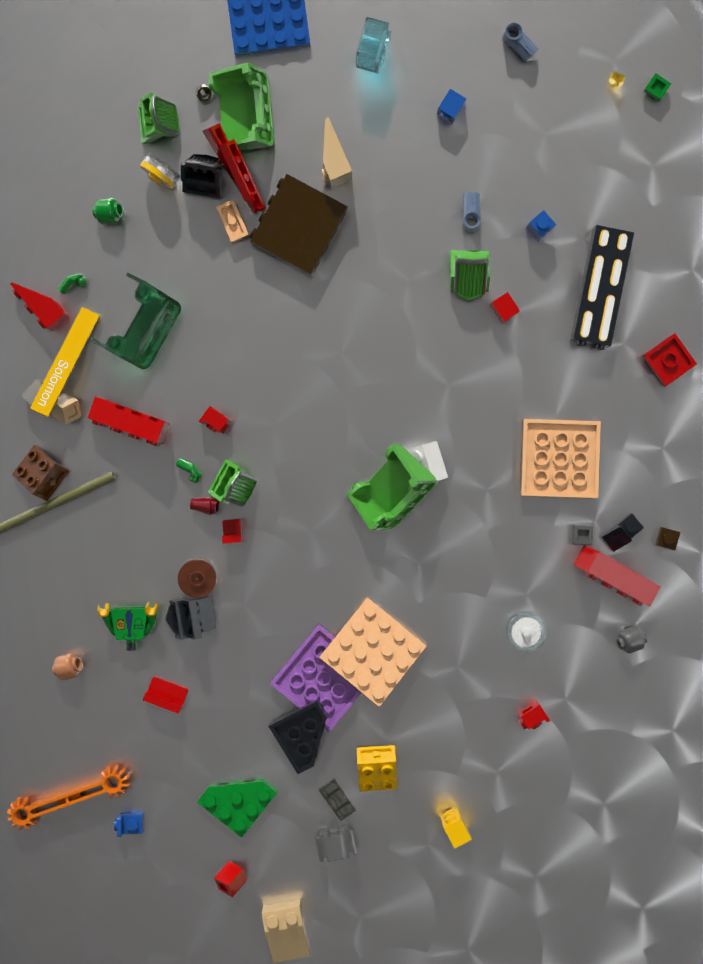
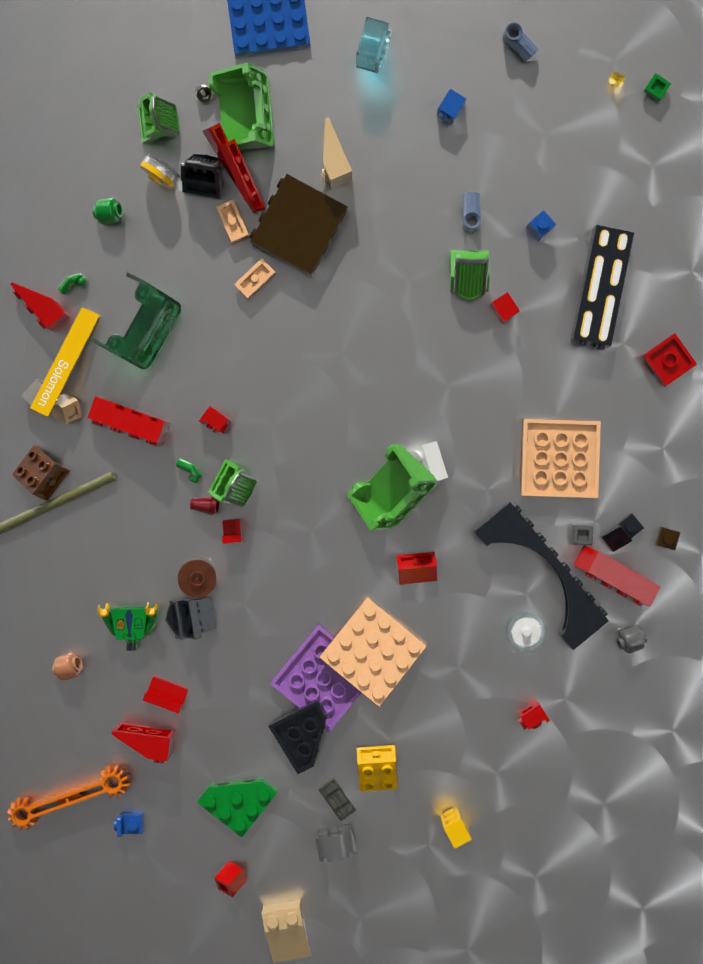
(148, 741): none -> red slope
(254, 278): none -> light nougat plate
(417, 568): none -> red panel
(581, 613): none -> black arch

